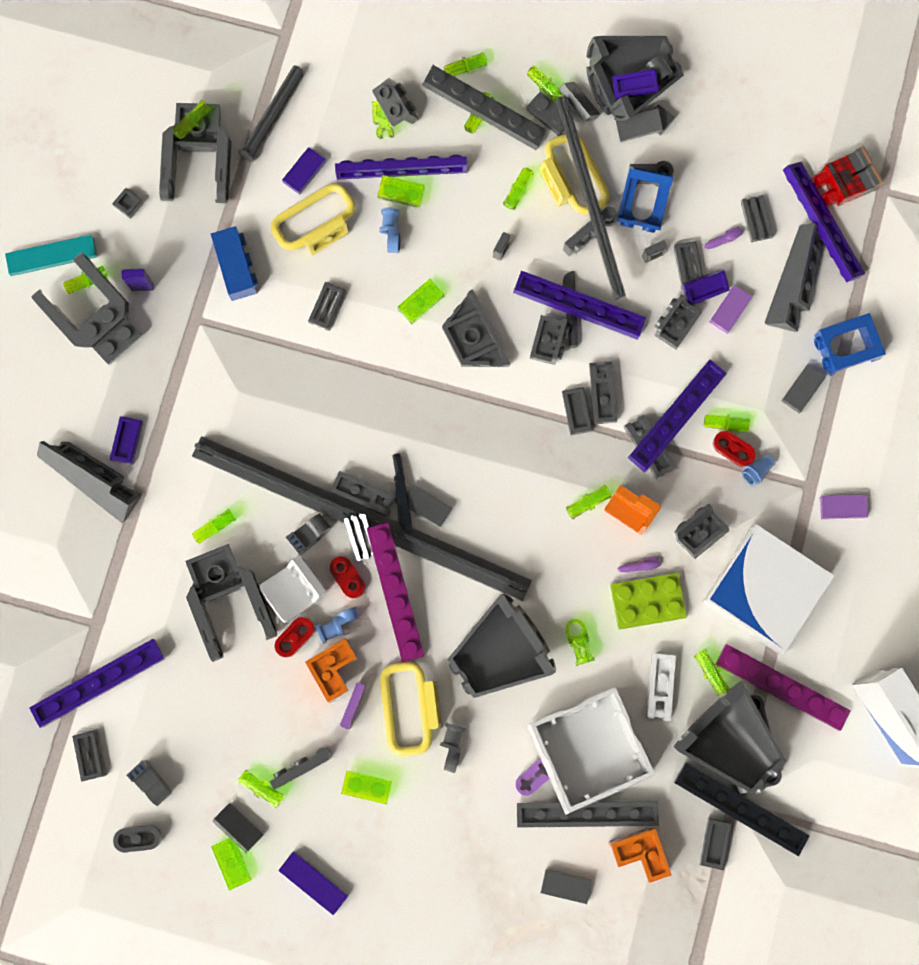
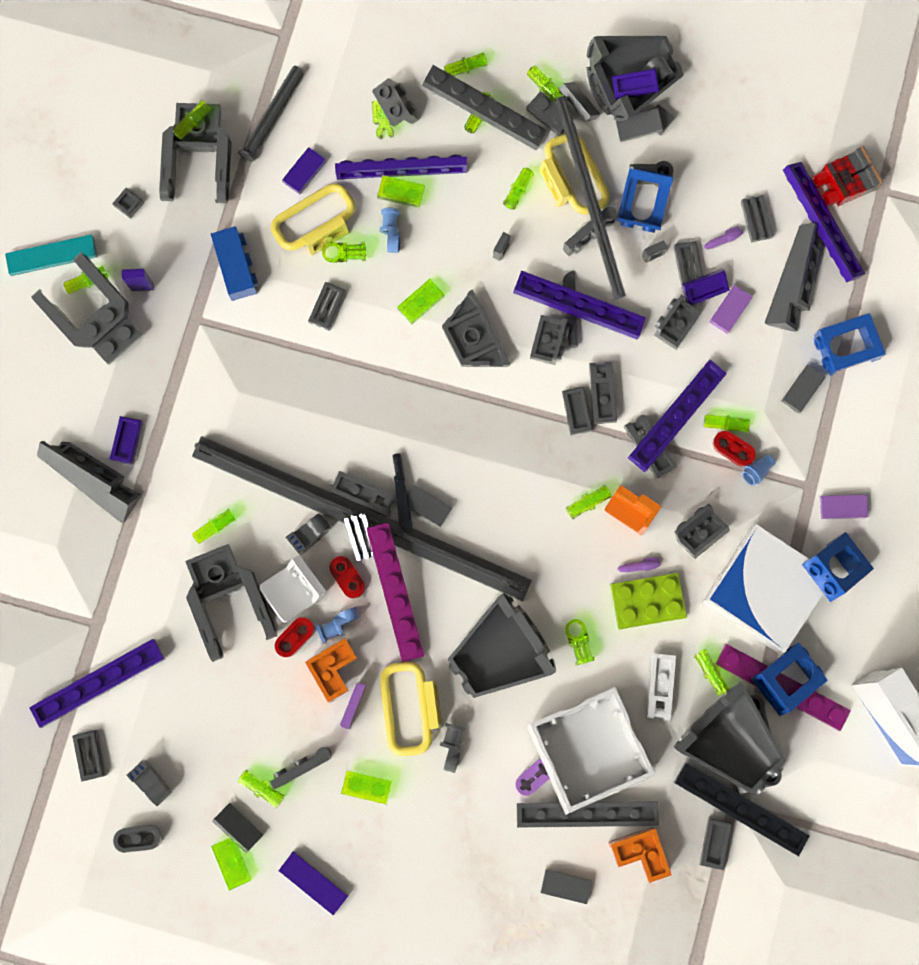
(345, 252): none -> clear neon green connector
(774, 692): none -> blue panel
(850, 558): none -> blue panel

